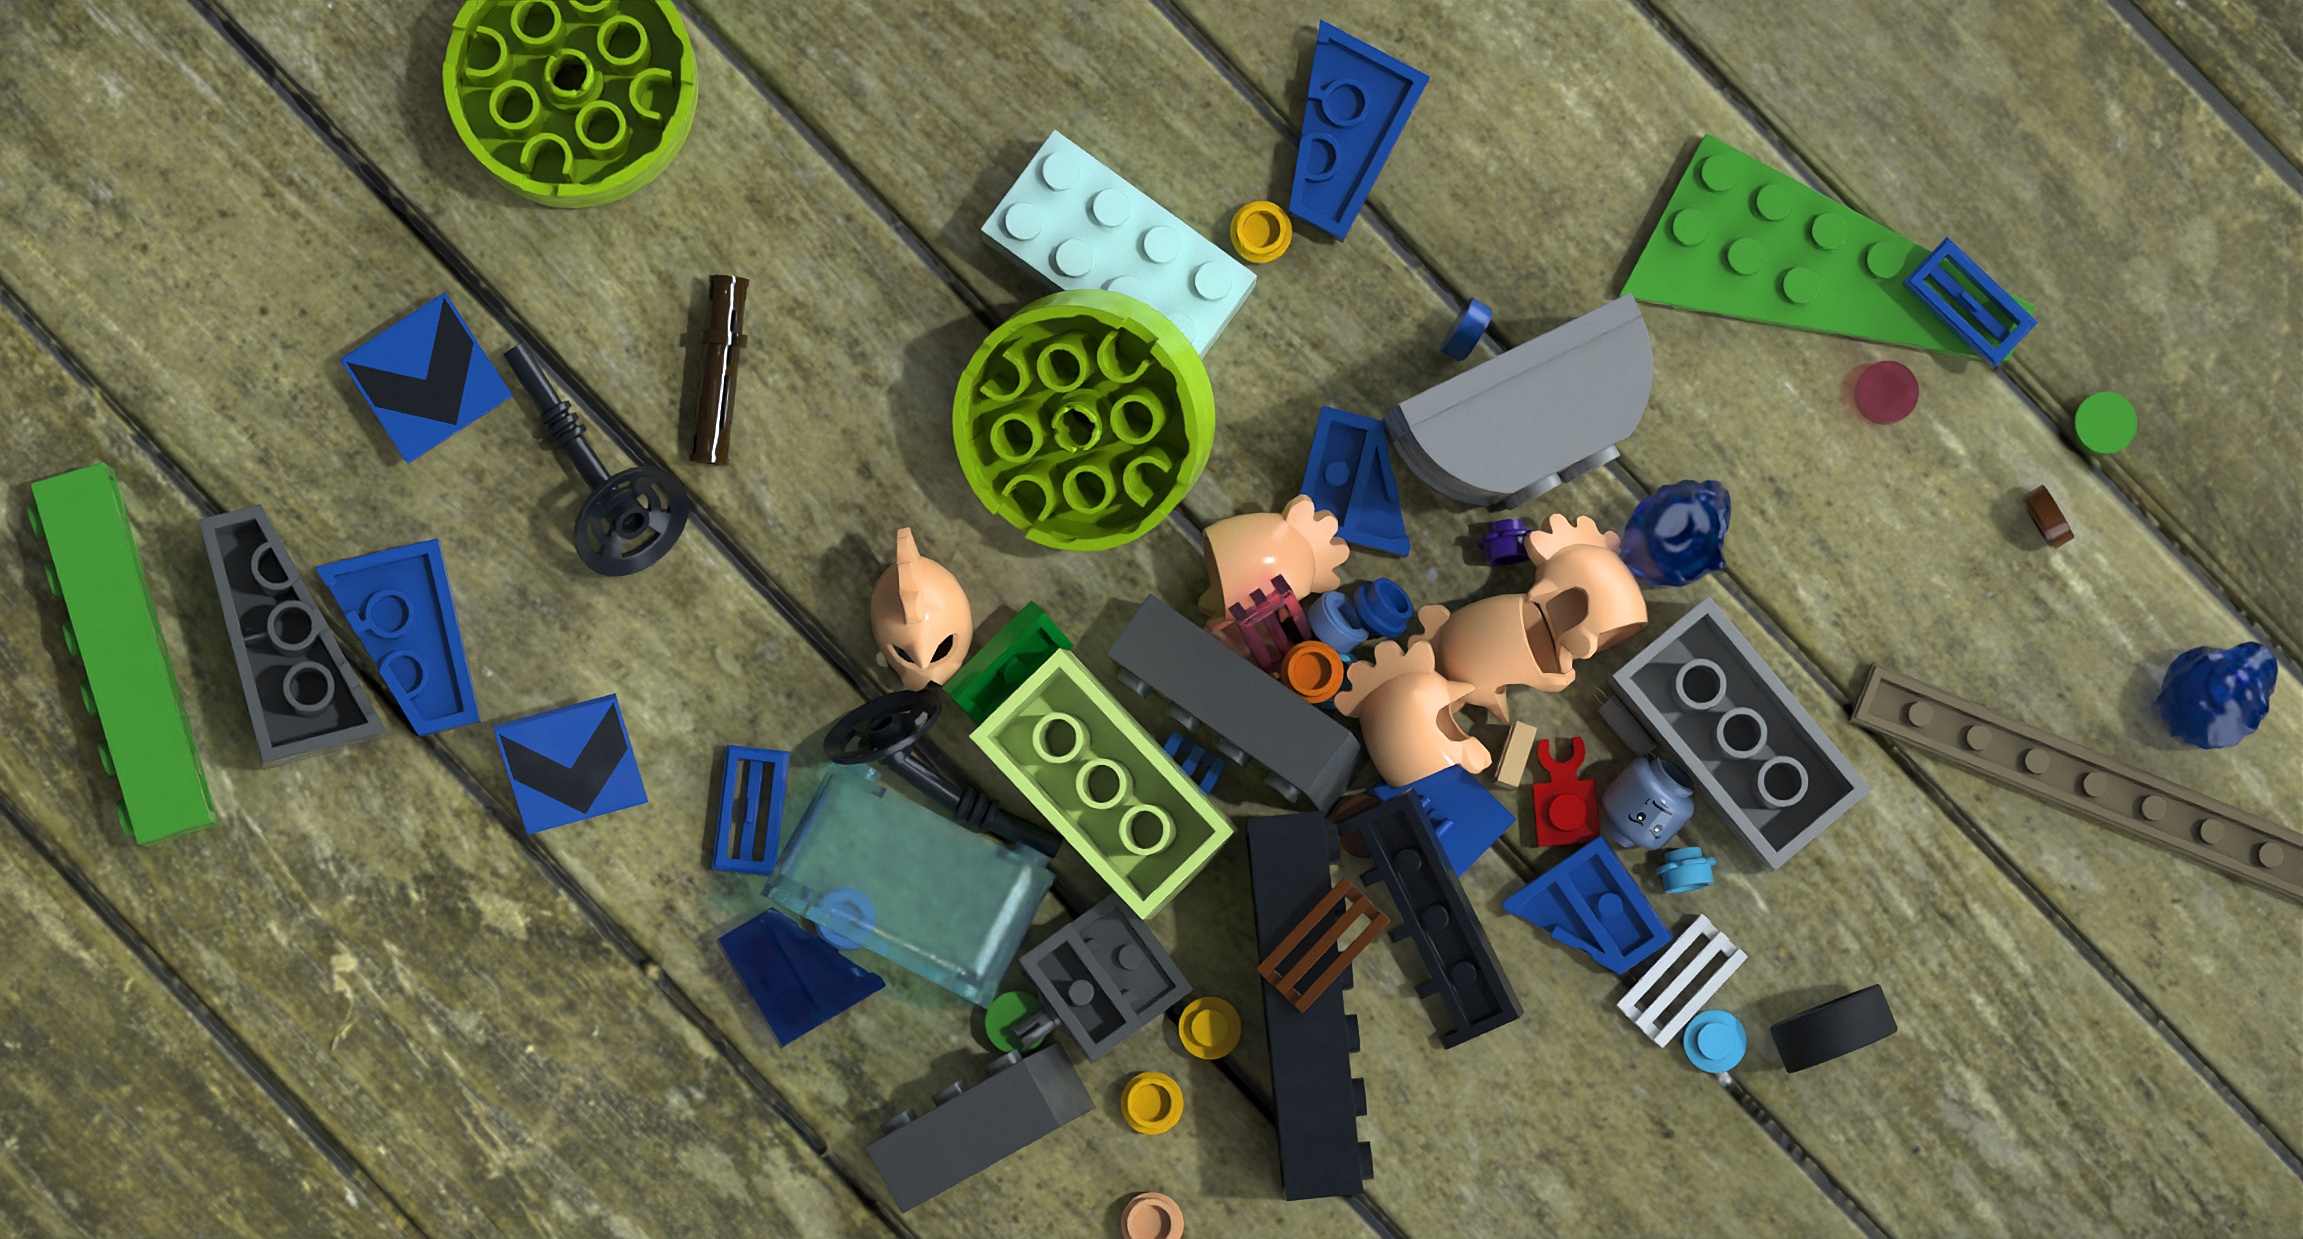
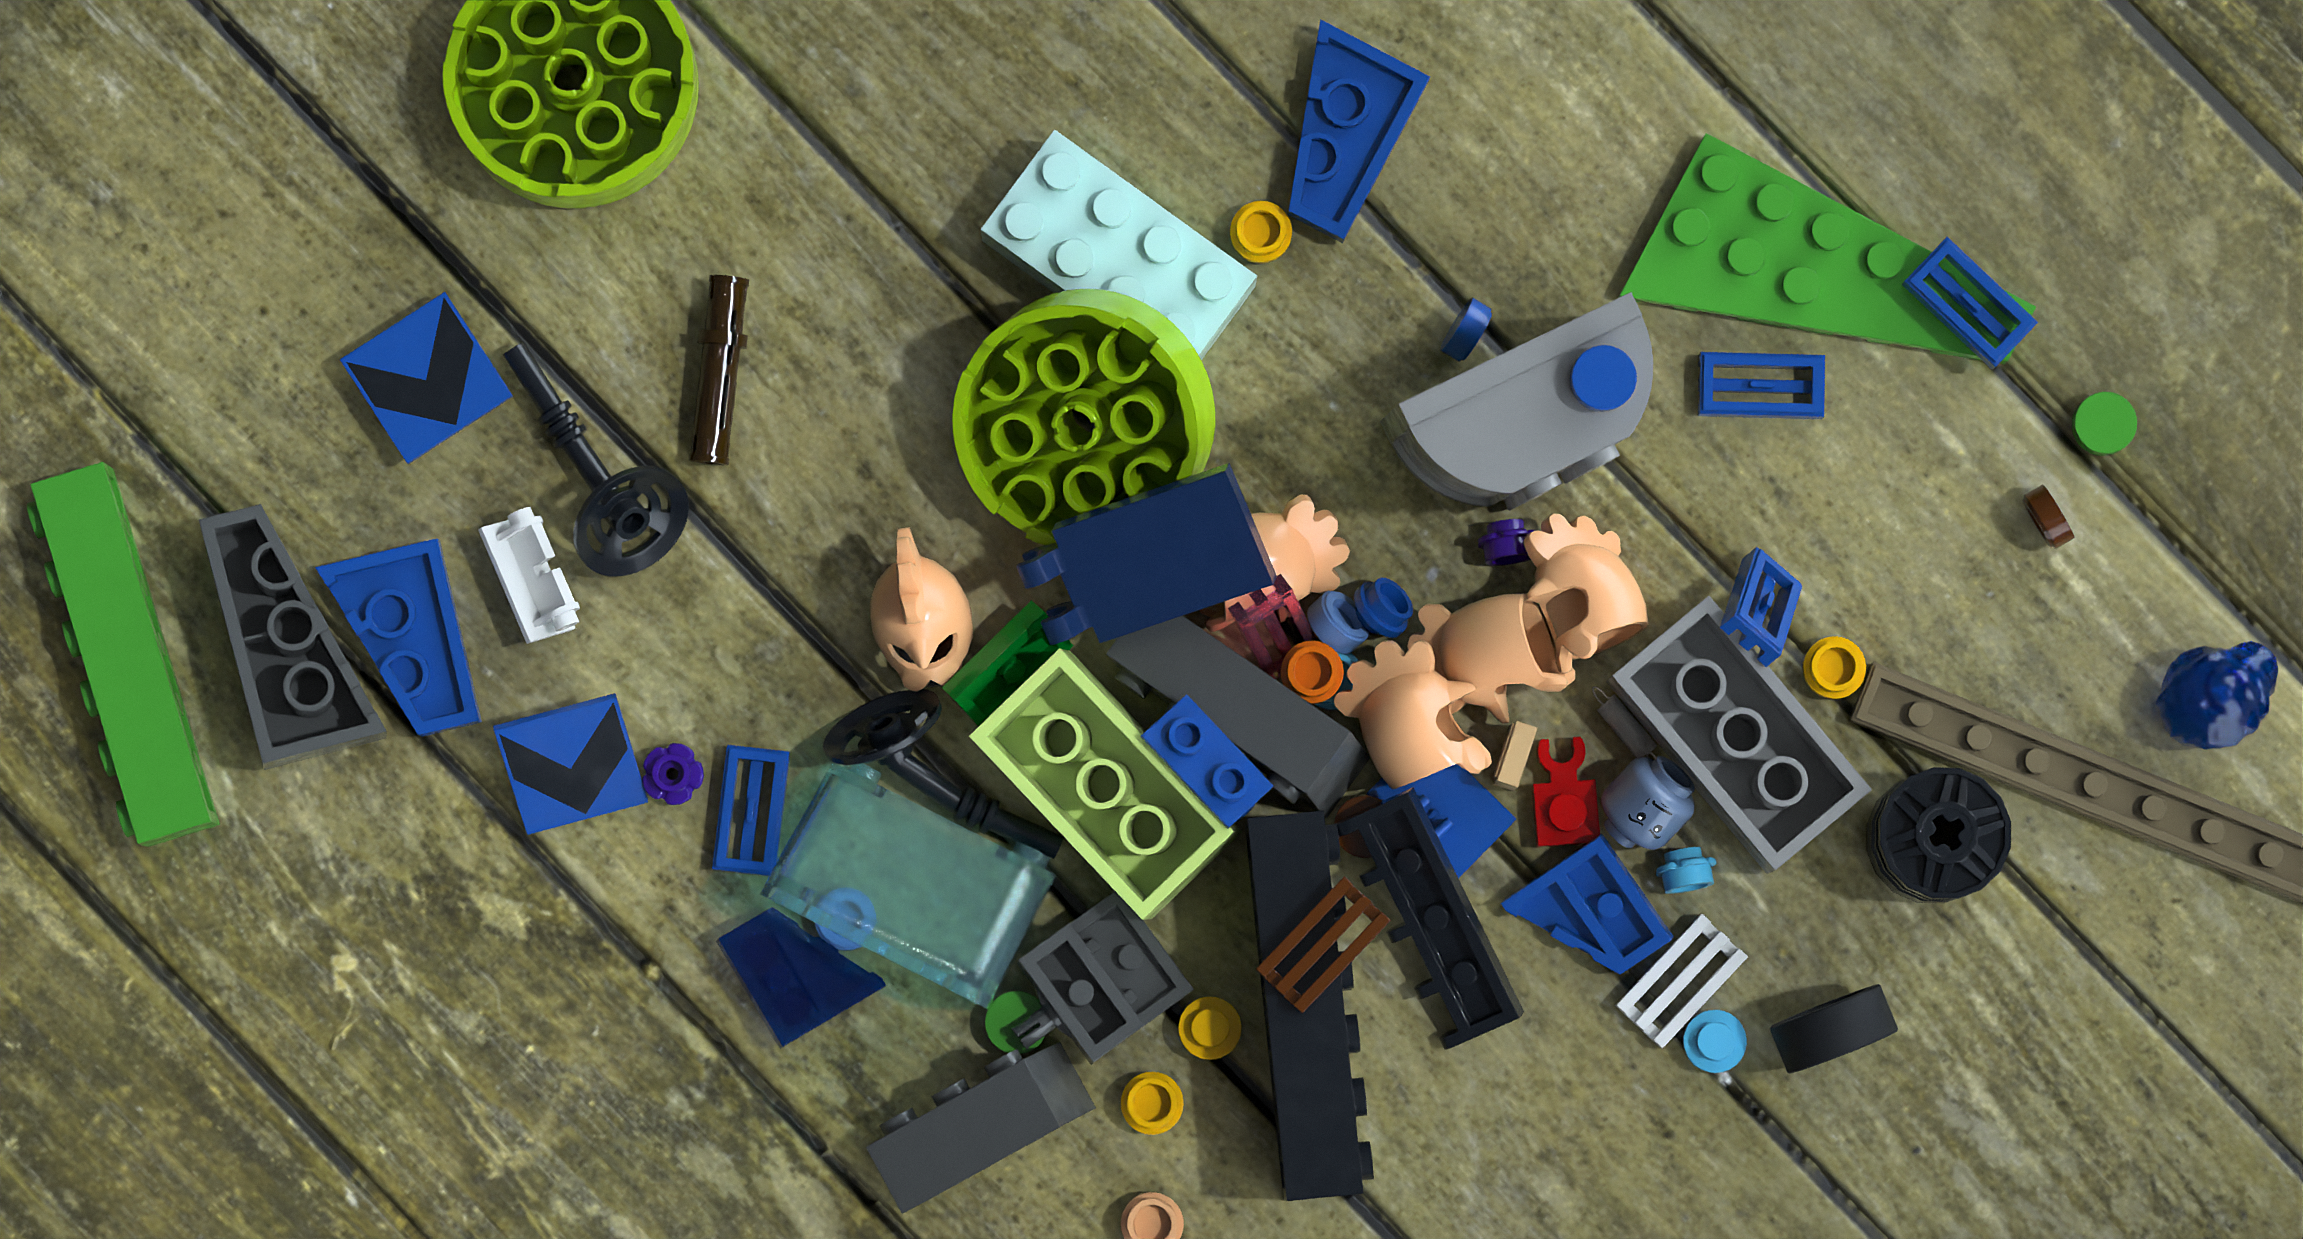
(534, 591): none -> white hinge
(689, 774): none -> dark purple plate
(1151, 558): none -> dark blue tile
(1207, 761): none -> blue hinge
(1354, 480): blue wing -> none
(1603, 378): none -> blue tile
(1678, 533): clear blue hair -> none
(1708, 385): none -> blue tile
(1753, 596): none -> blue tile
(1834, 667): none -> yellow plate
(1886, 392): clear pink tile -> none
(1902, 826): none -> black wheel

